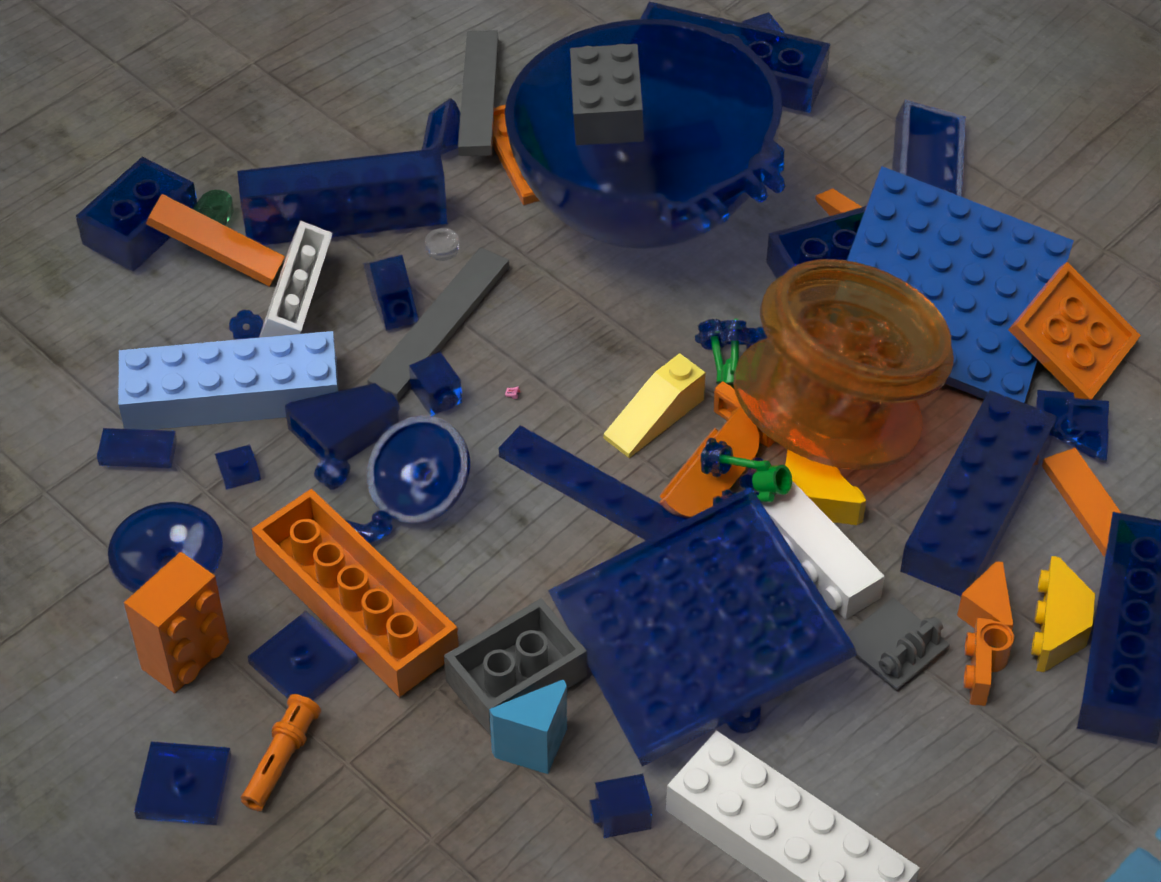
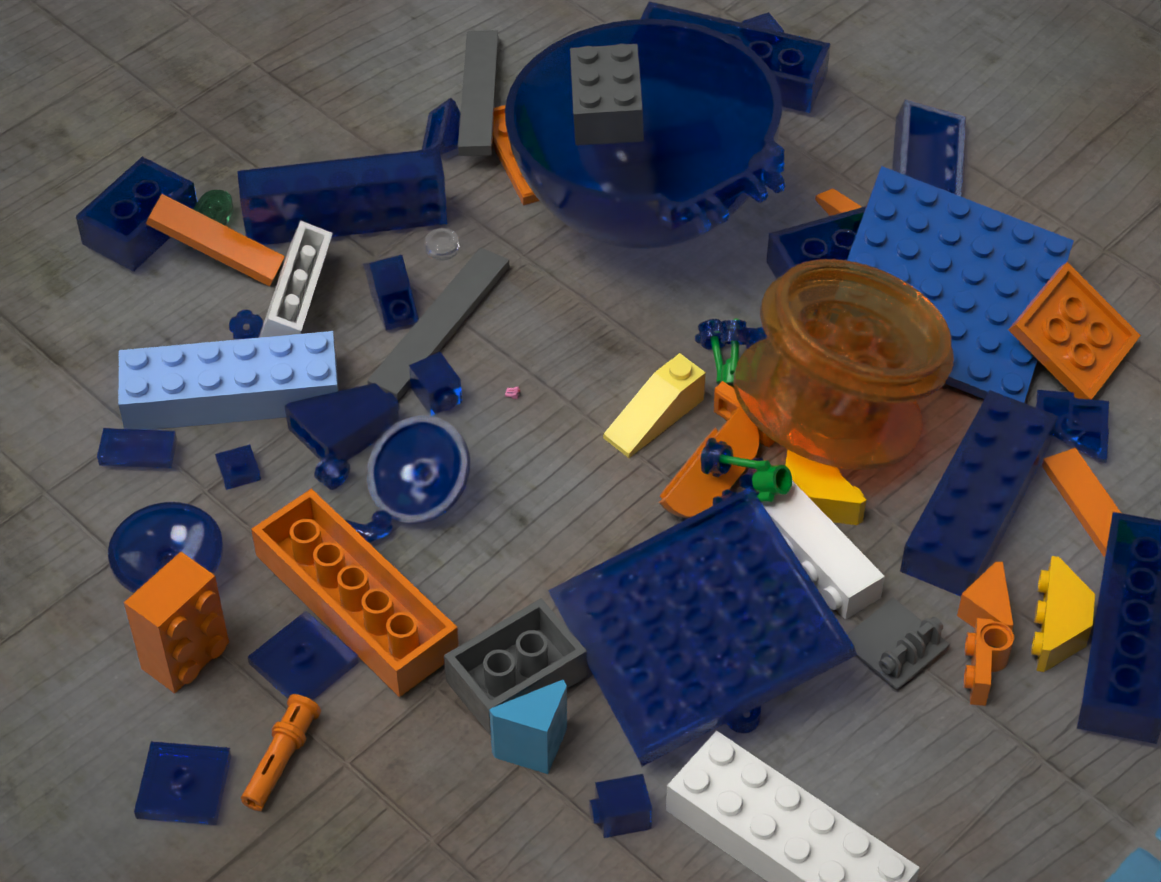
(586, 484): clear blue plate -> none

